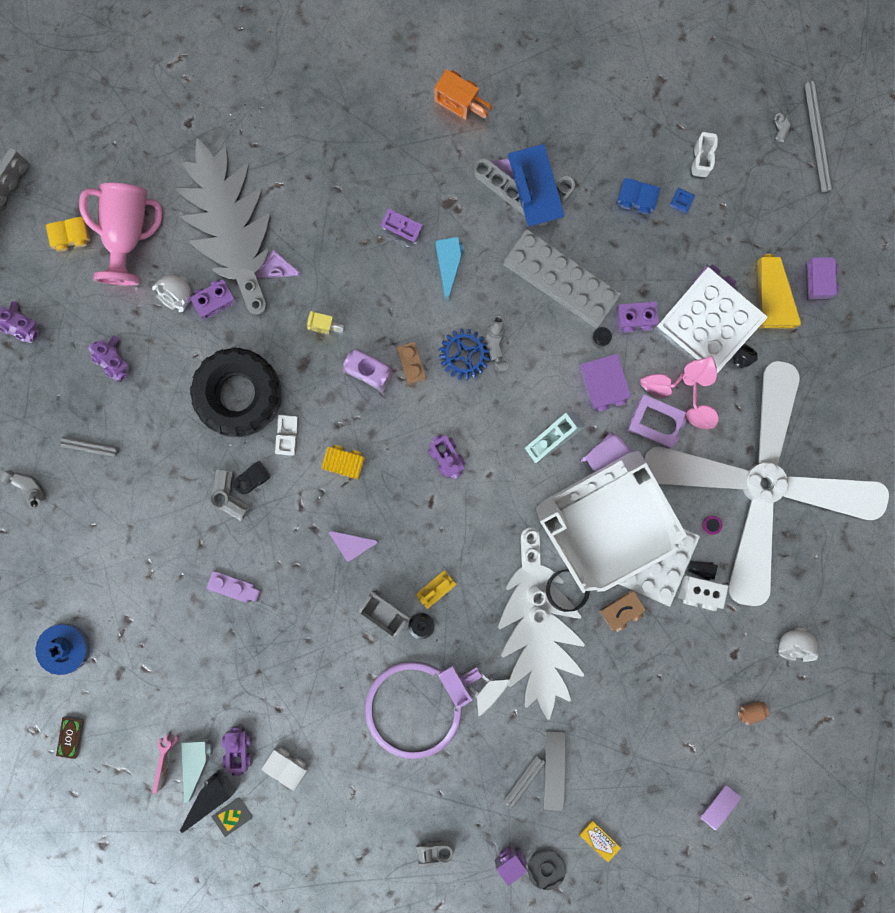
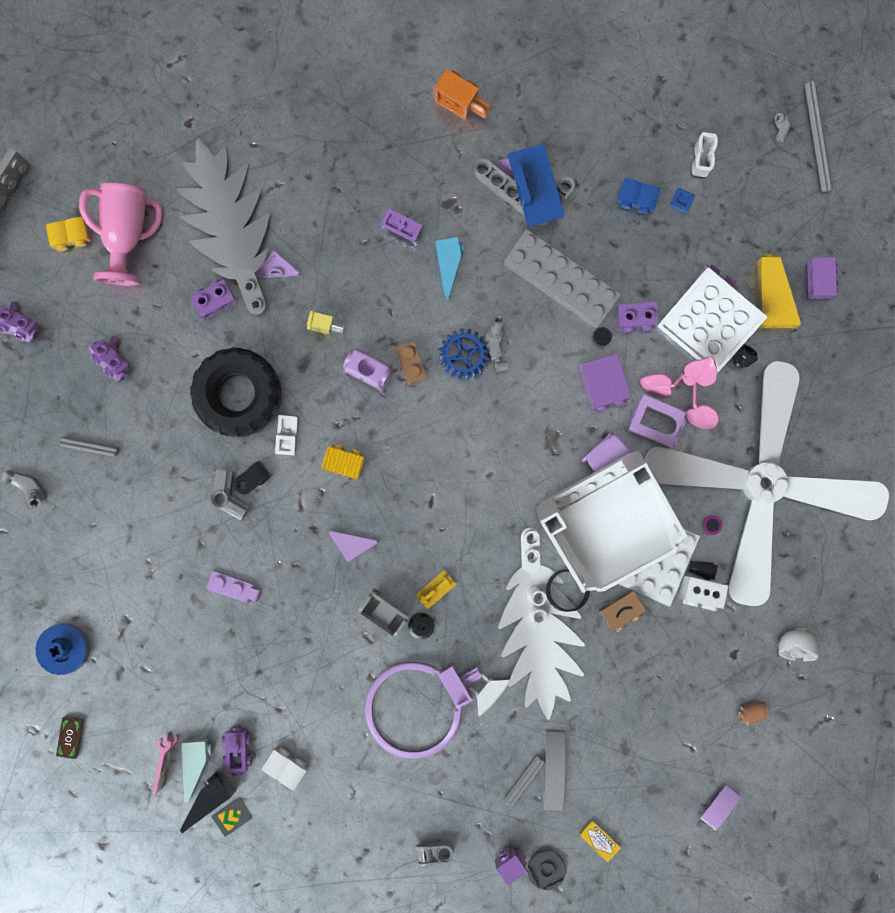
(173, 291): white cylinder -> none
(450, 462): medium lavender brick -> none
(555, 436): light aqua slope -> none

